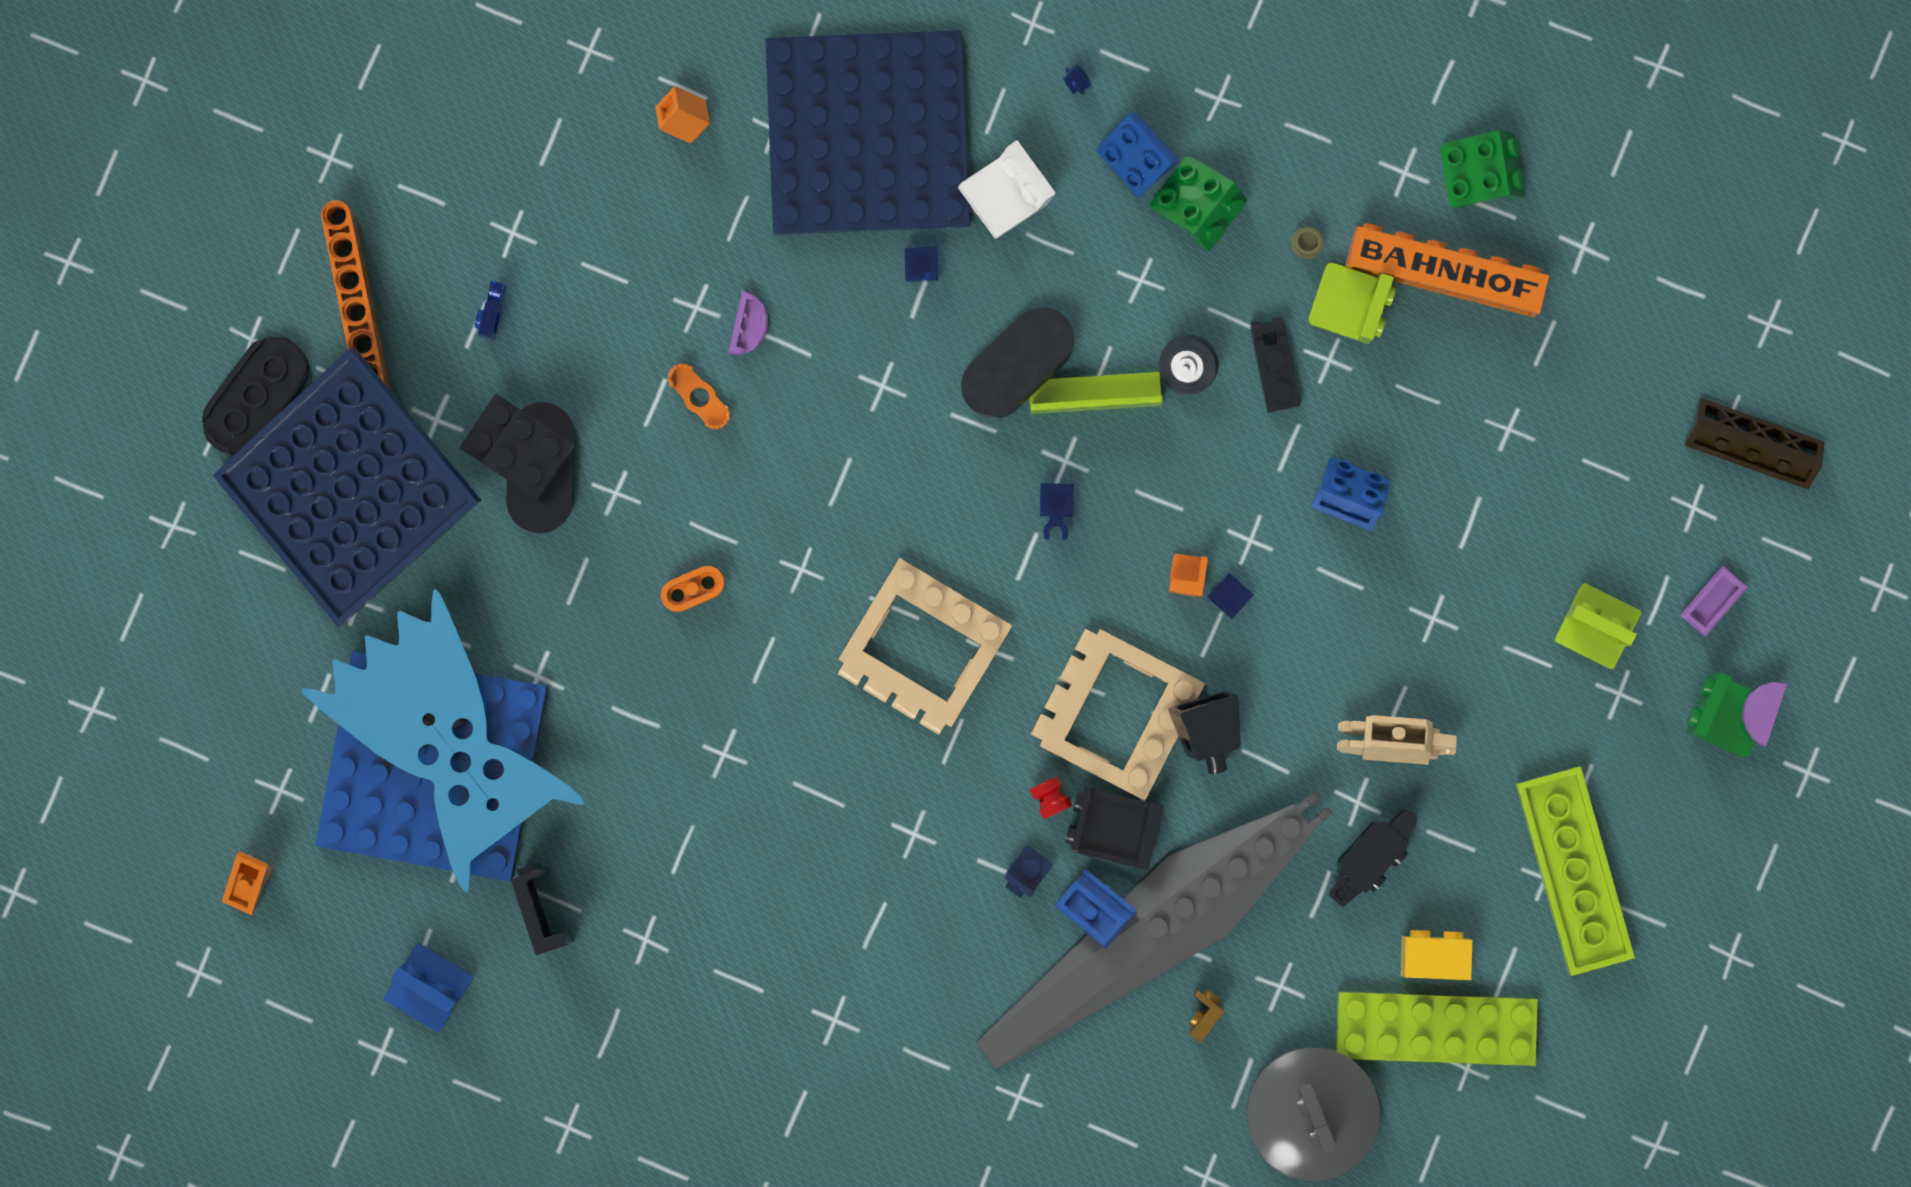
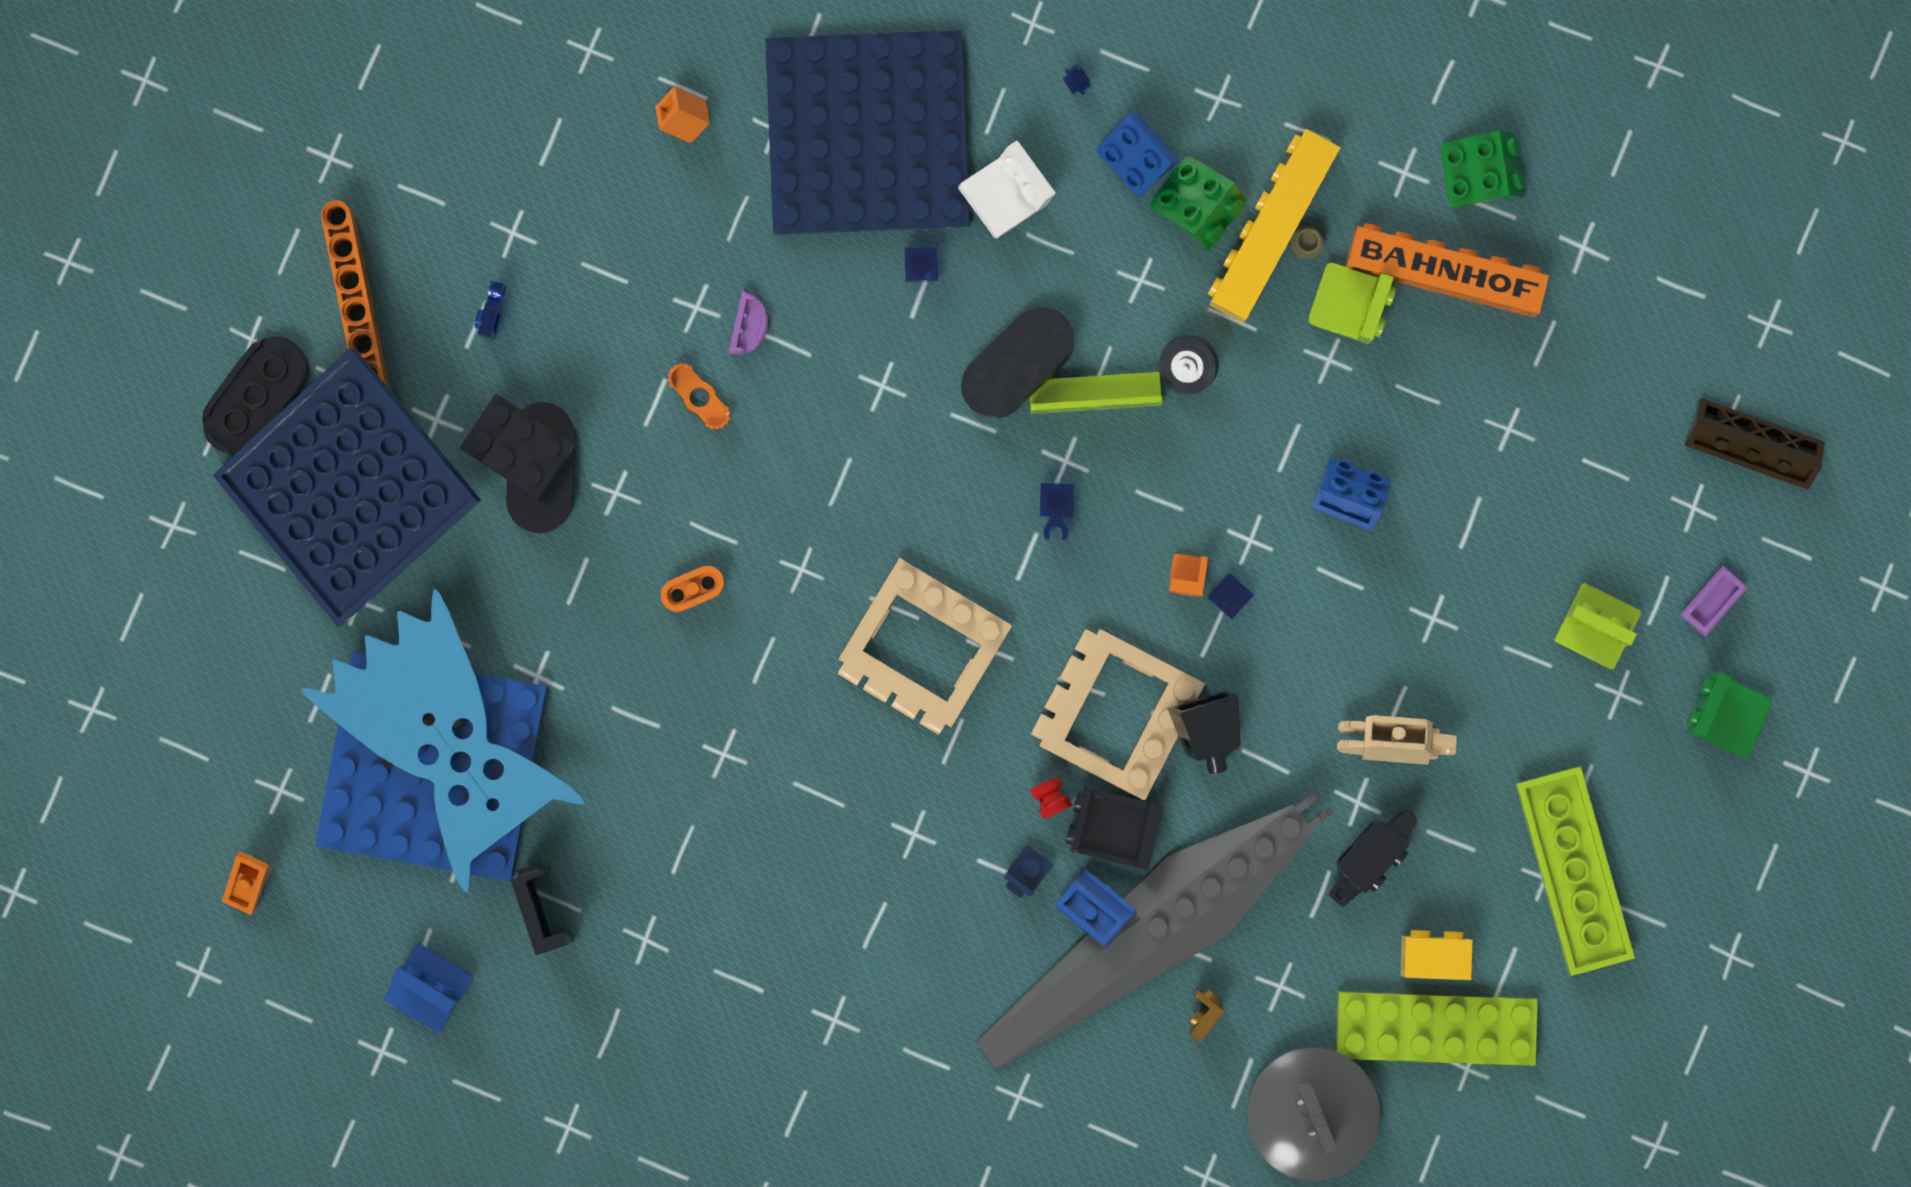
(1274, 226): none -> yellow brick
(1274, 366): black plate -> none
(1761, 711): medium lavender tile -> none

